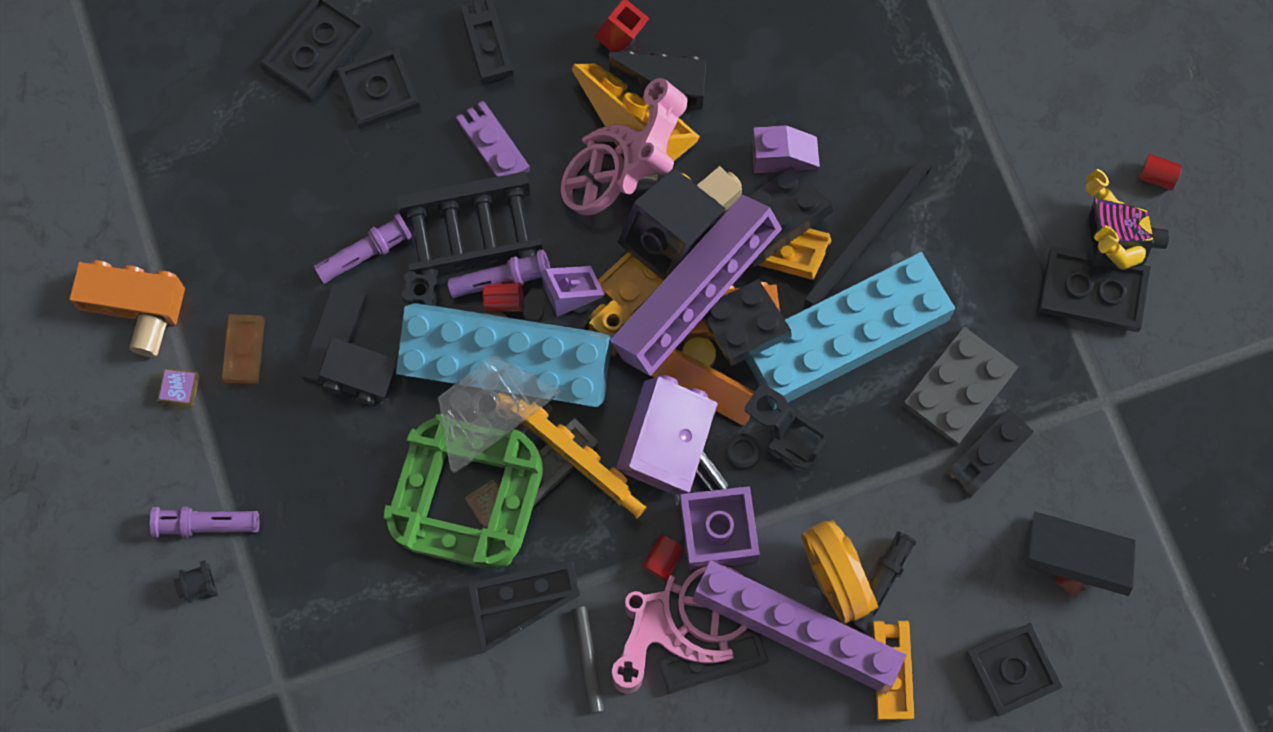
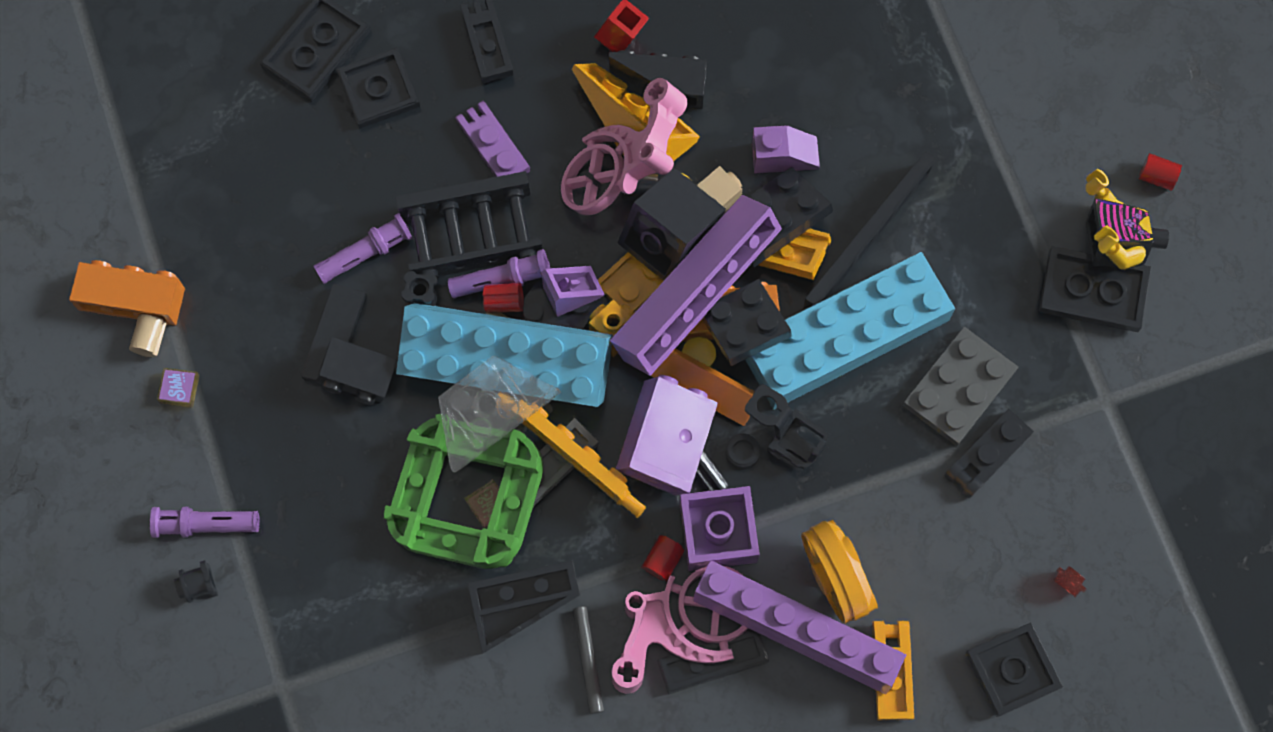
(243, 349): clear orange plate -> none
(885, 575): black pin -> none
(1081, 553): black tile -> none

